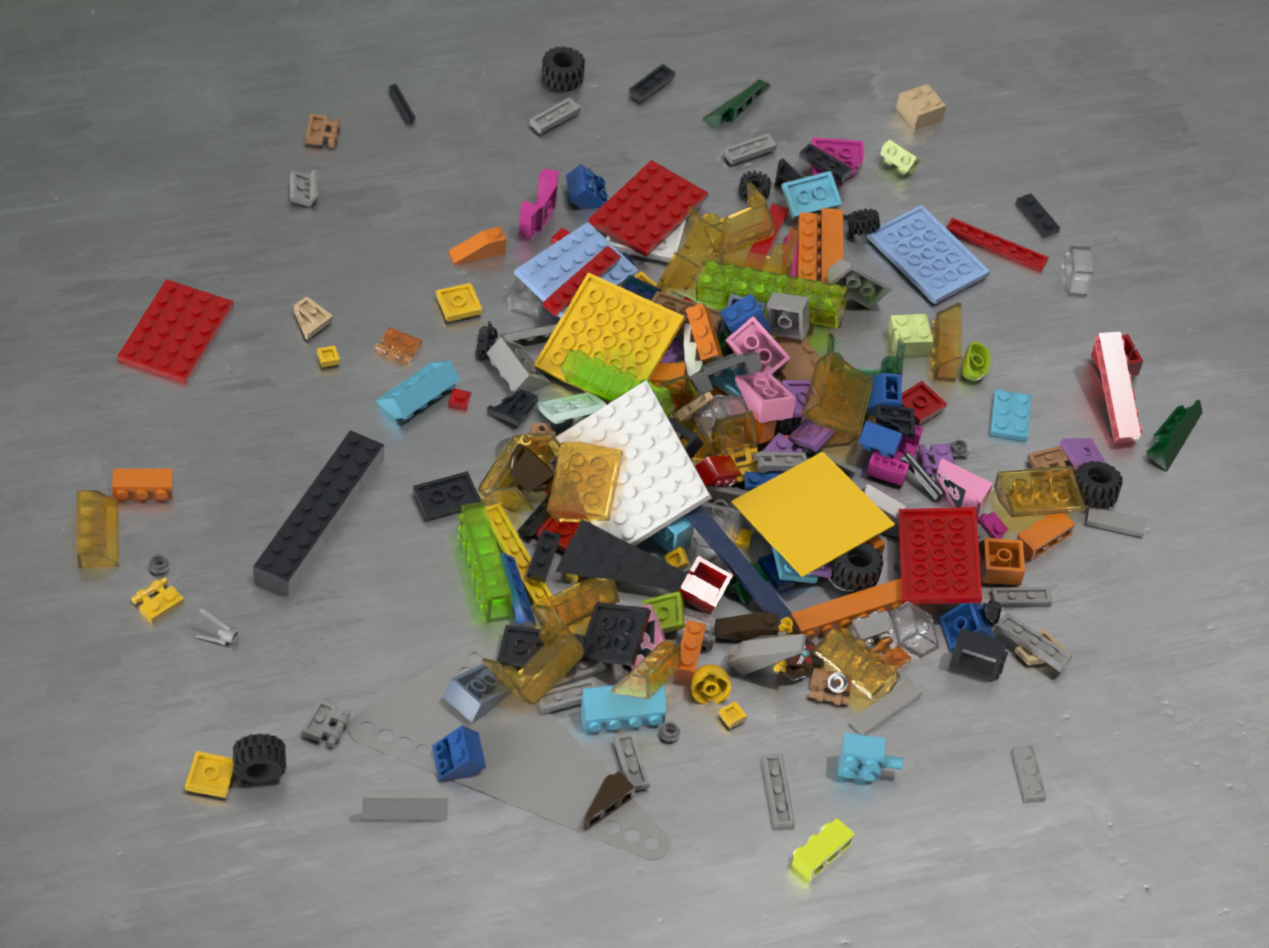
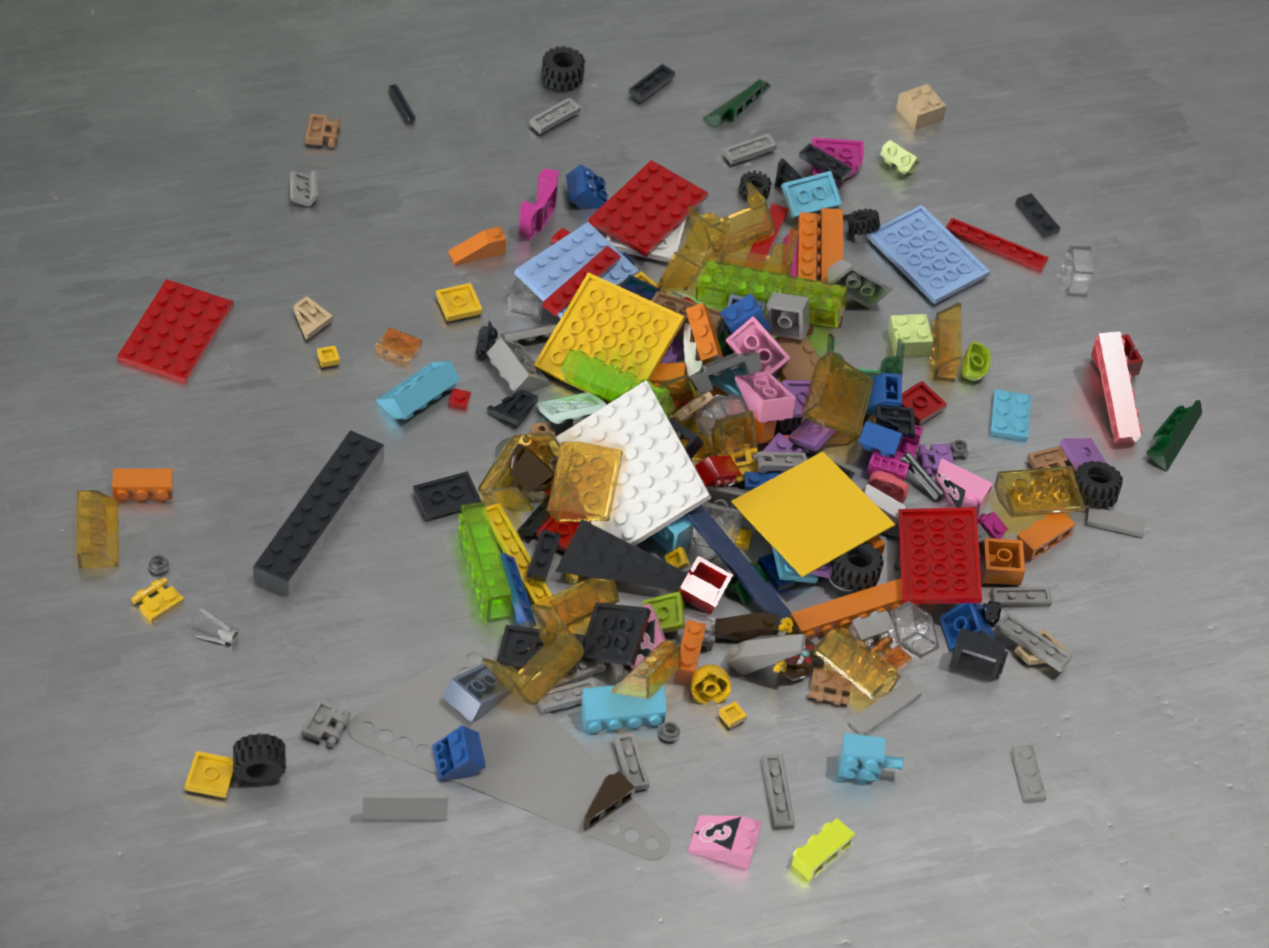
(726, 839): none -> bright pink slope
(832, 682): plate -> none
(889, 485): none -> coral piece

